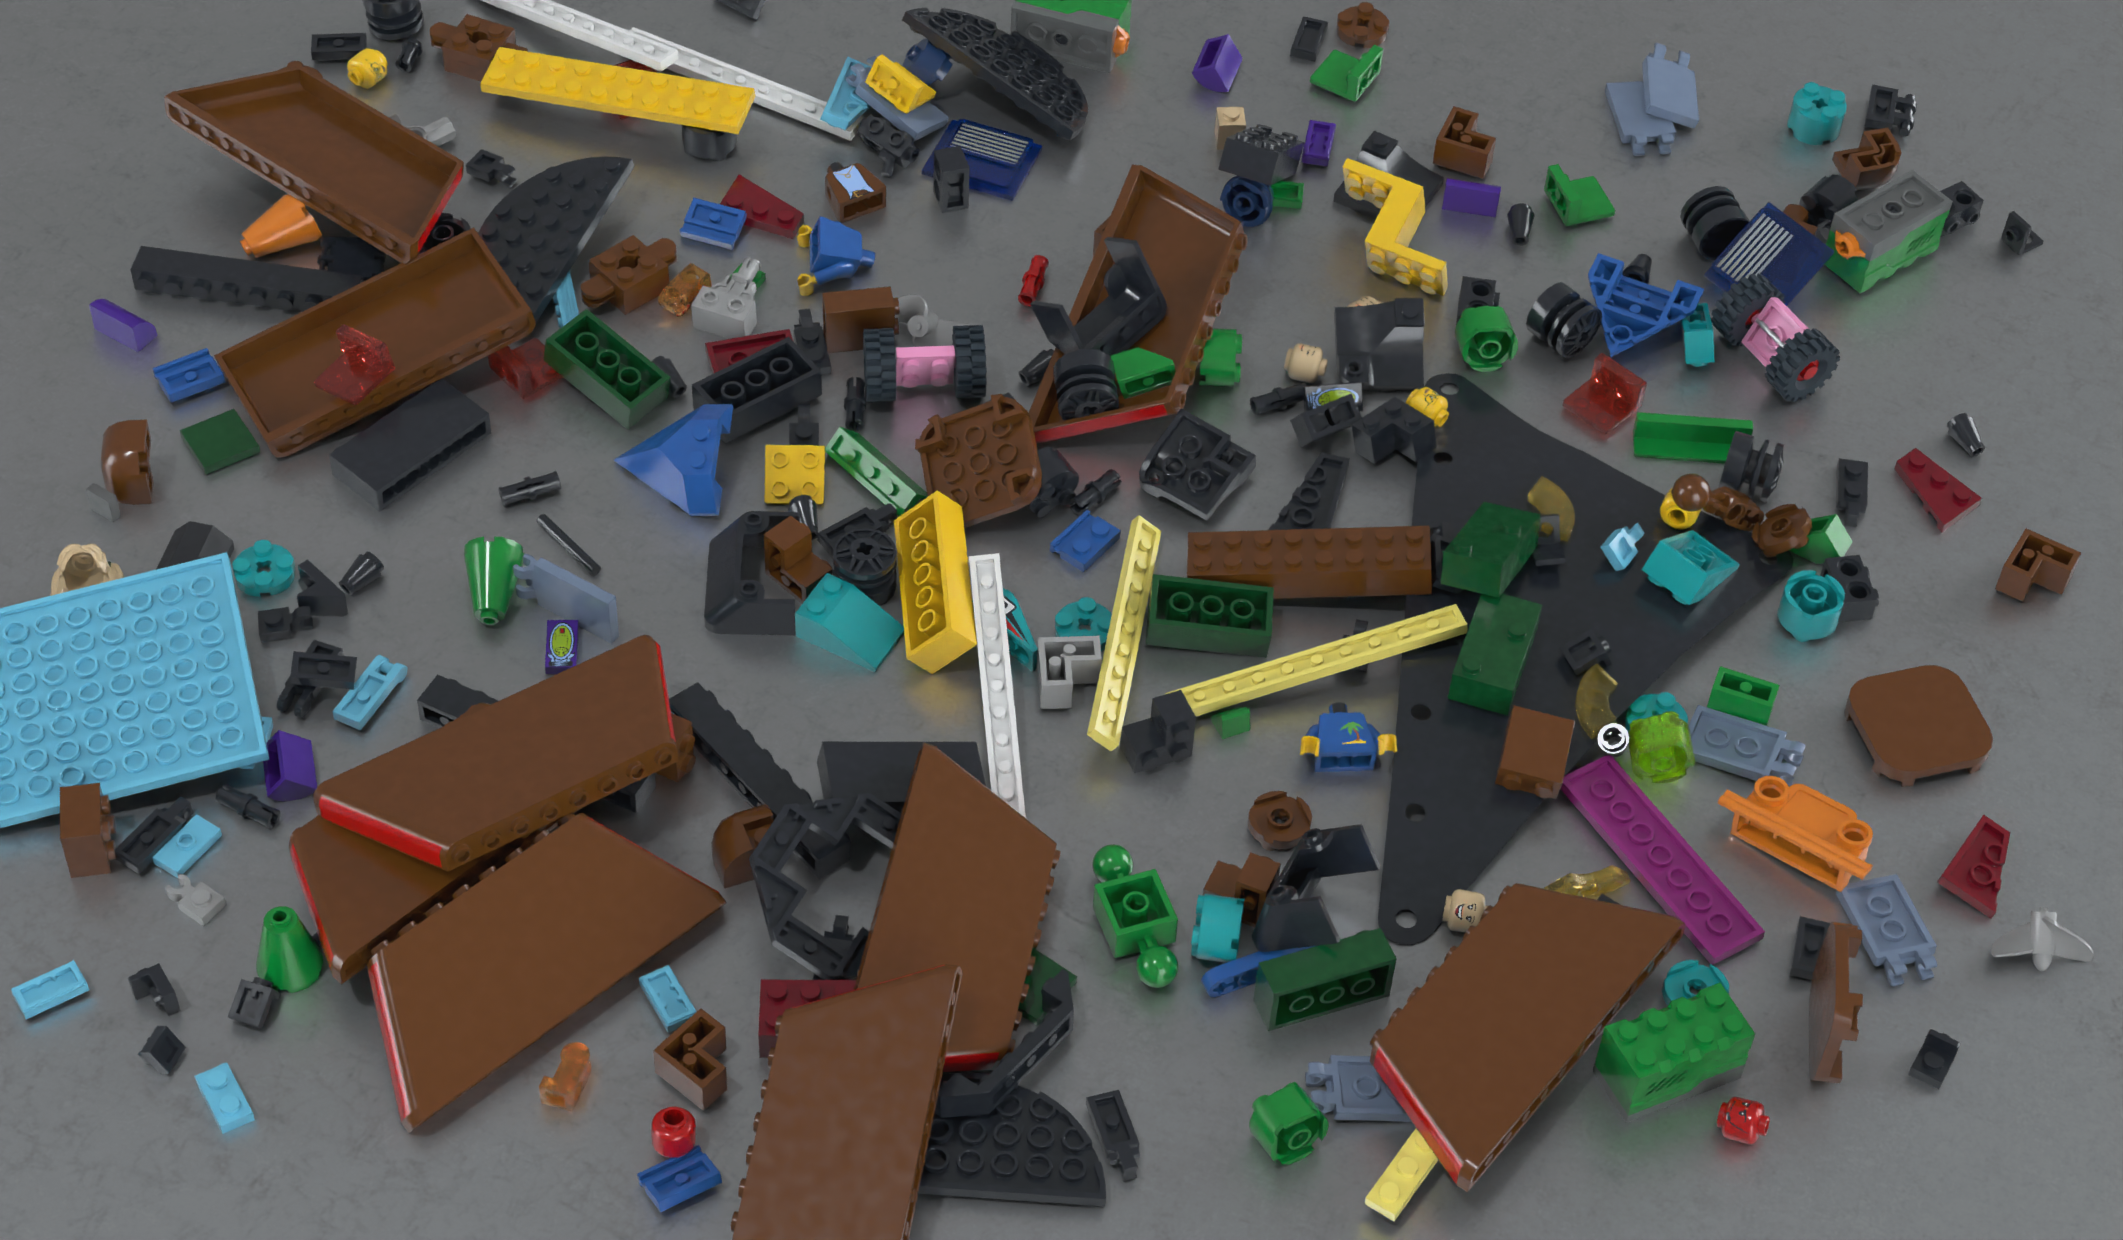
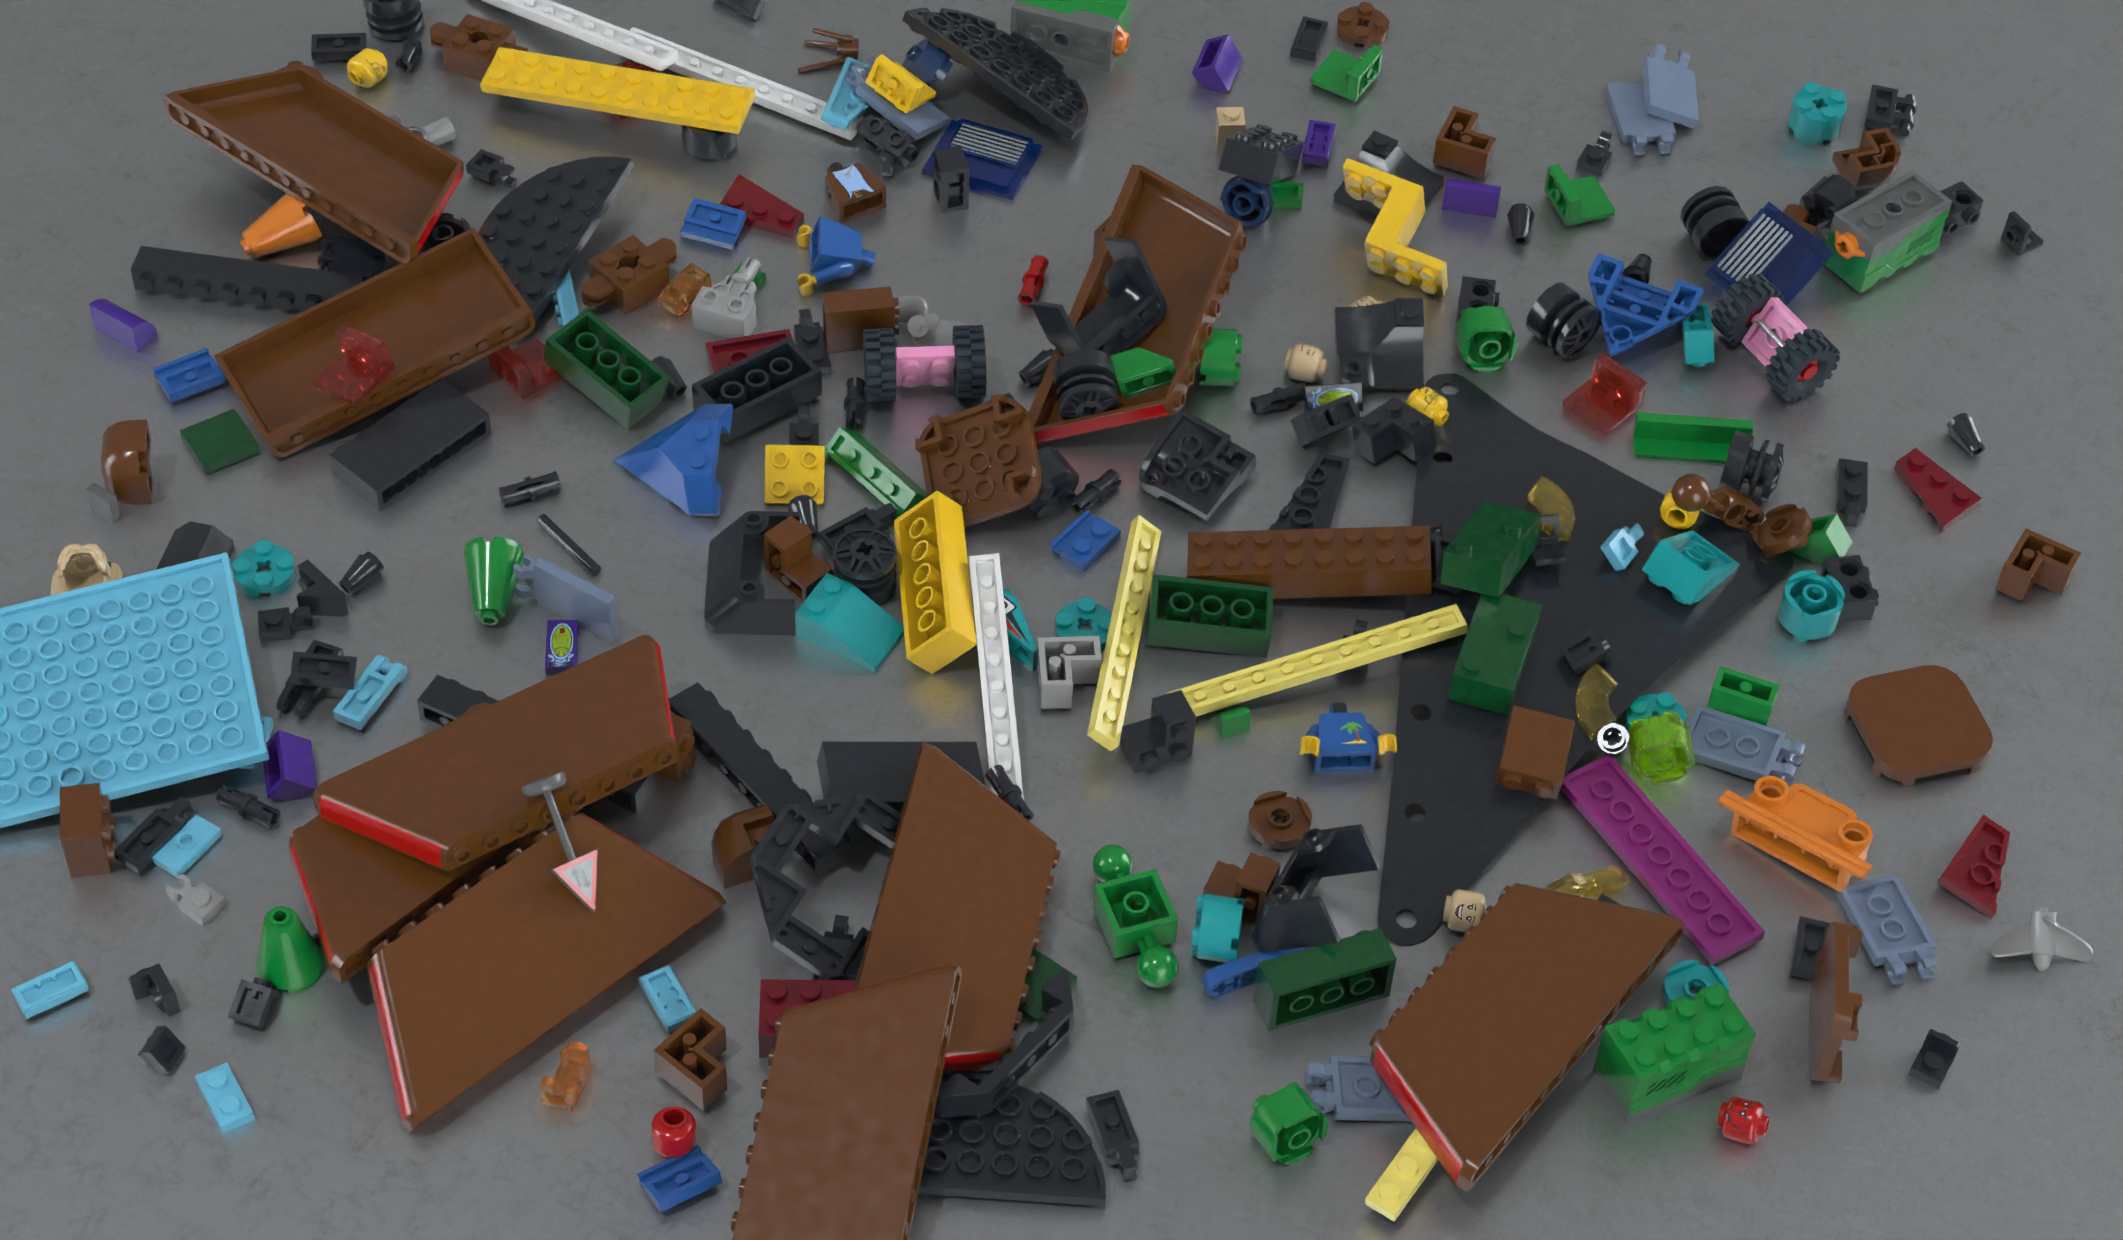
(580, 872): none -> dark grey piece
(845, 47): none -> reddish brown plant
(1008, 791): none -> black pin
(1596, 158): none -> black plate

